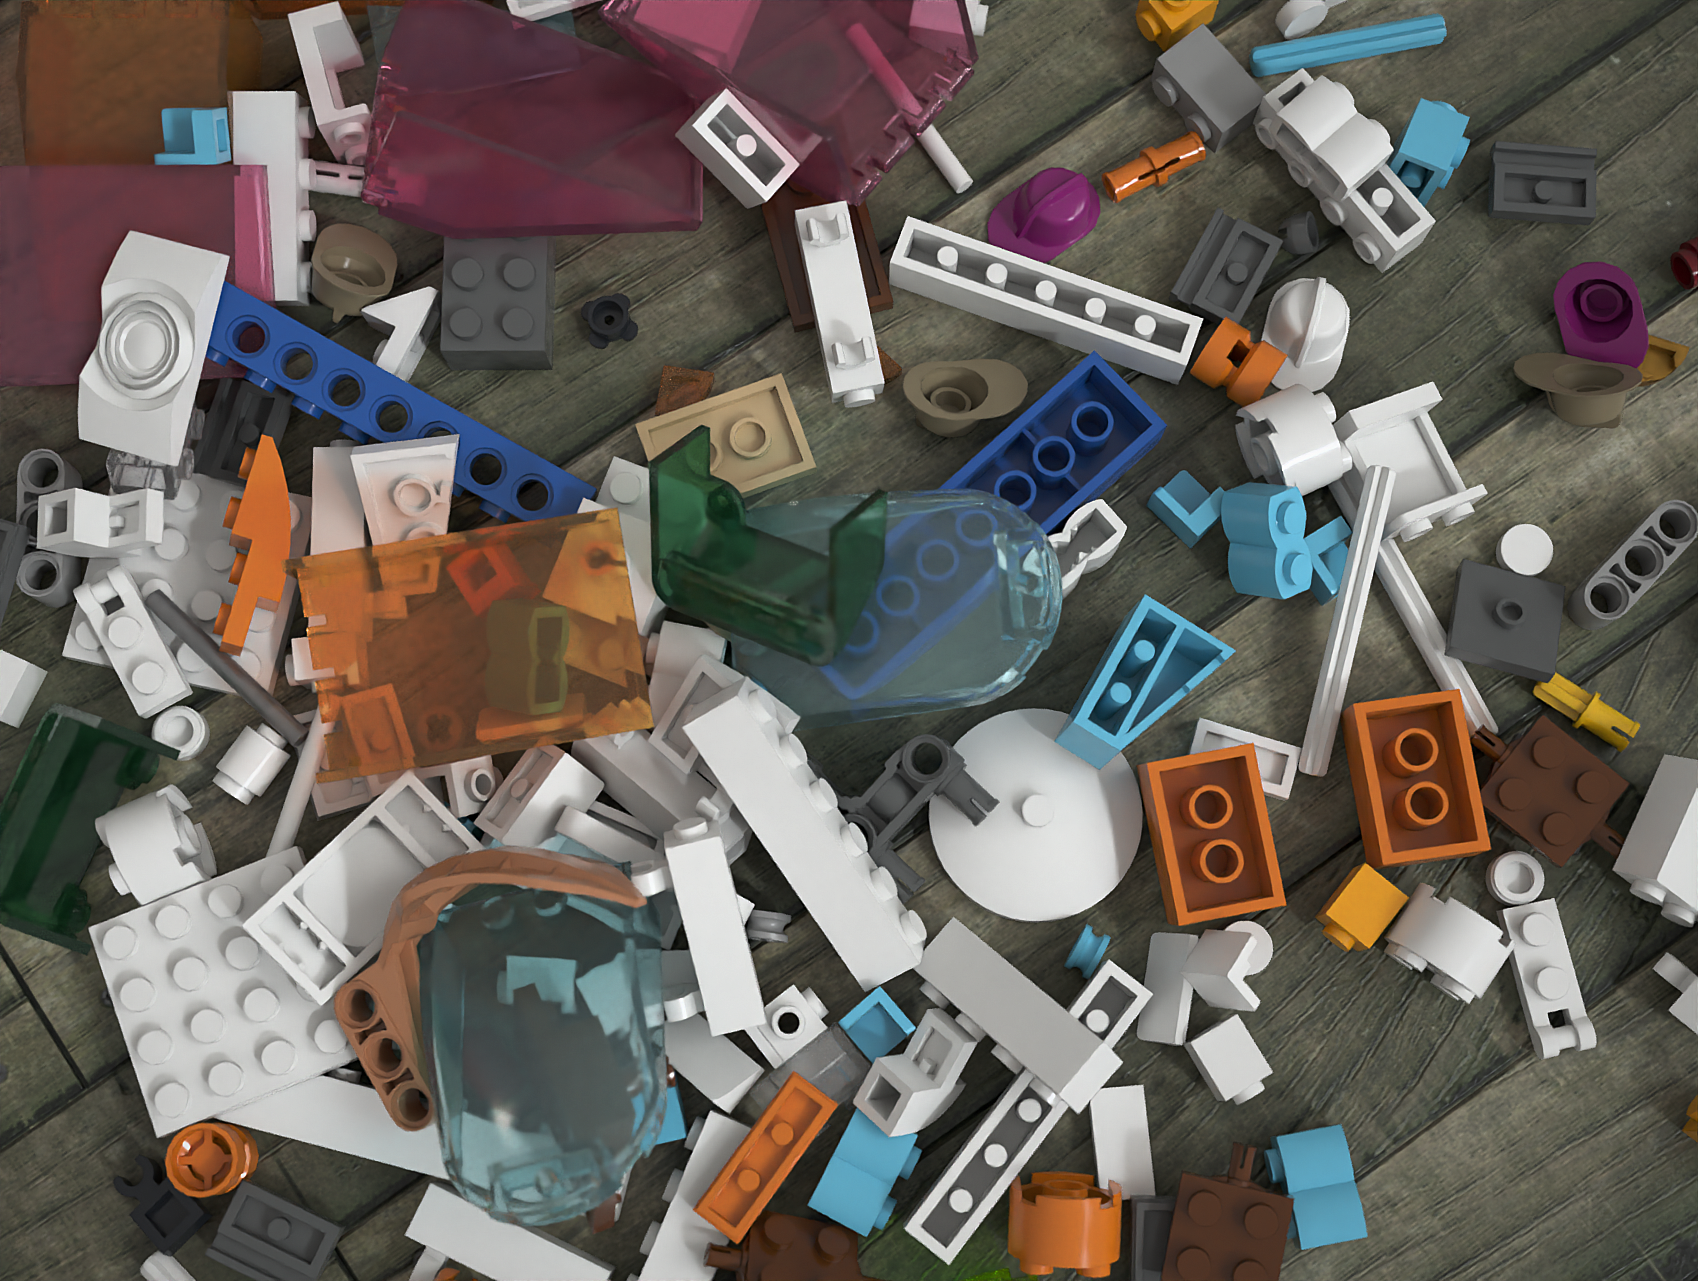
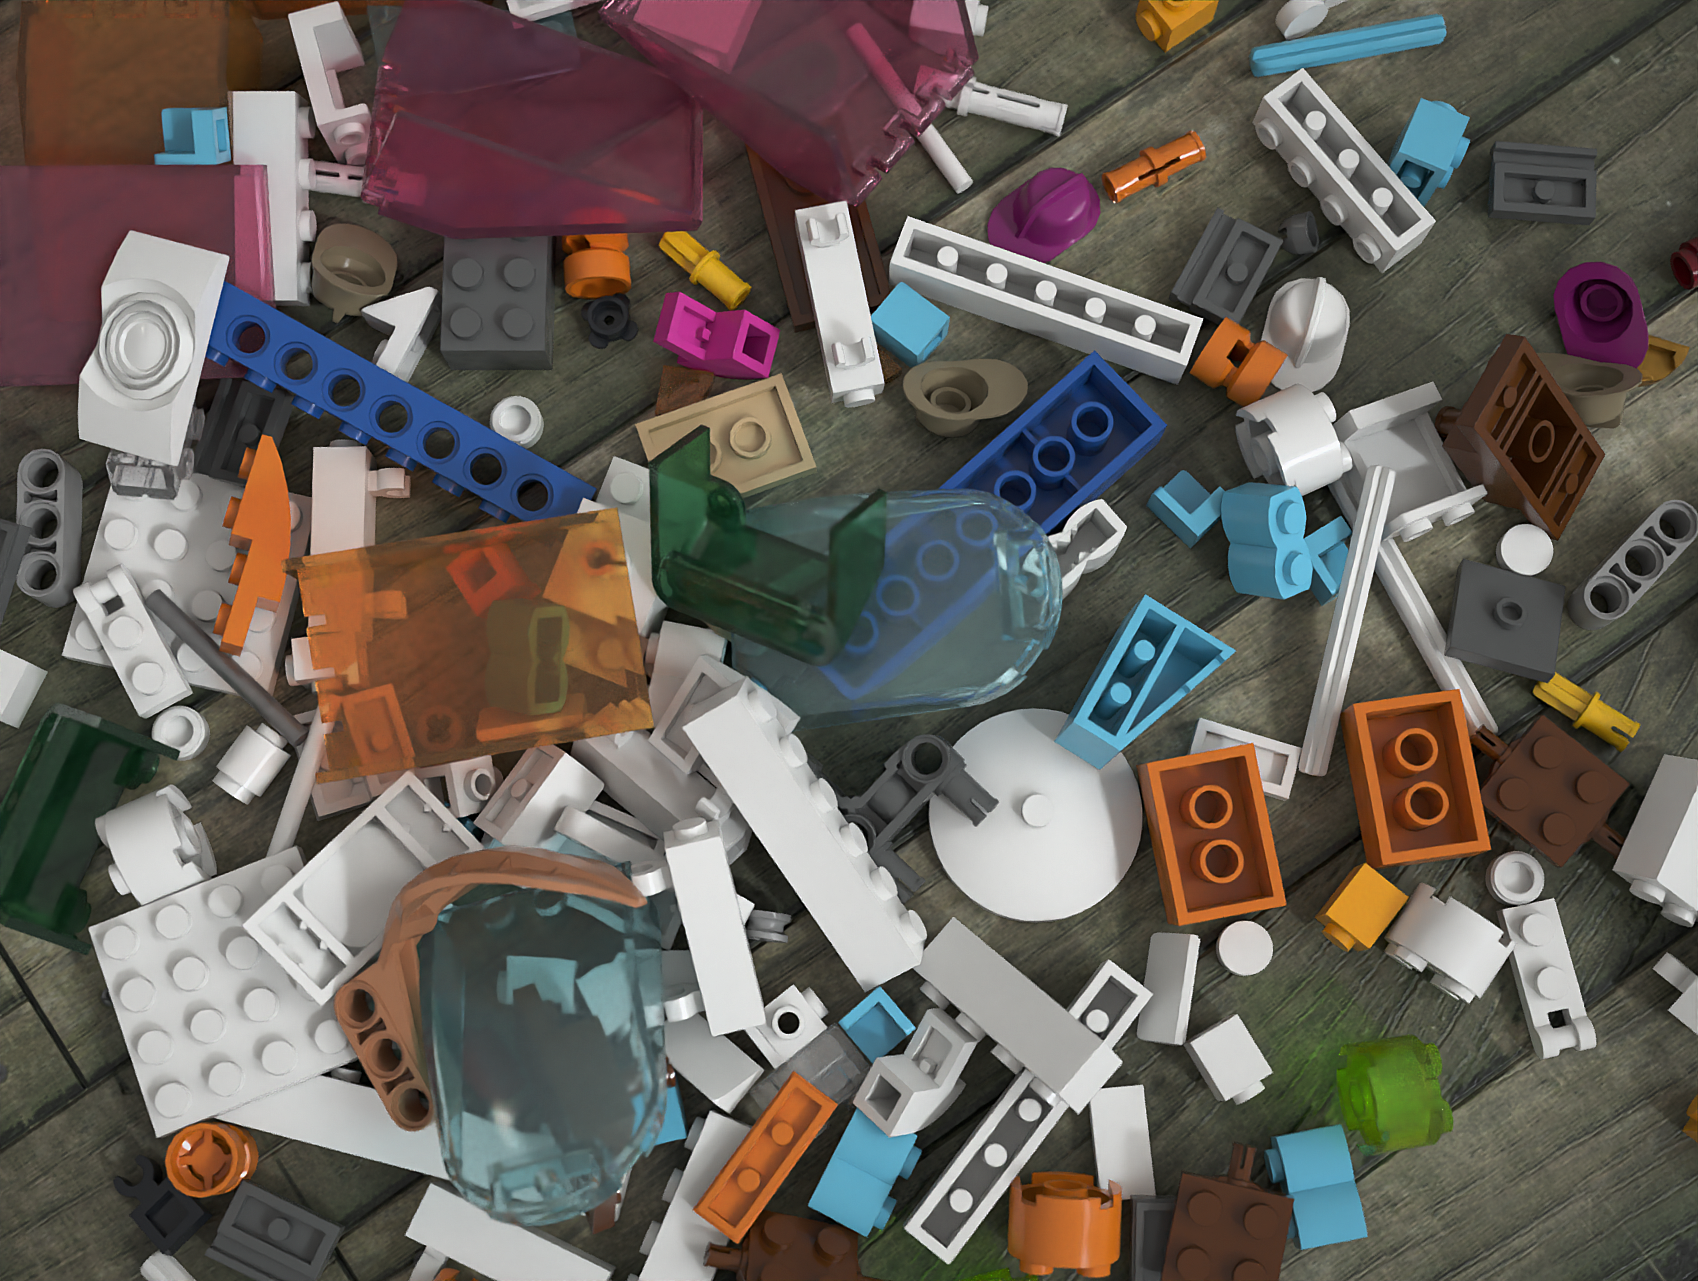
(99, 524): white brick -> none
(406, 486): white wing -> none
(517, 420): none -> white tile
(596, 265): none -> orange wheel
(705, 268): none -> yellow axle
(717, 342): none -> dark pink brick
(737, 149): white brick -> none
(909, 325): none -> medium azure panel
(1009, 107): none -> white pin
(1087, 951): medium azure bush -> none
(1207, 88): light grey brick -> none
(1218, 969): white panel -> none
(1331, 137): white brick -> none
(1393, 1094): none -> clear neon green brick
(1522, 439): none -> reddish brown brick

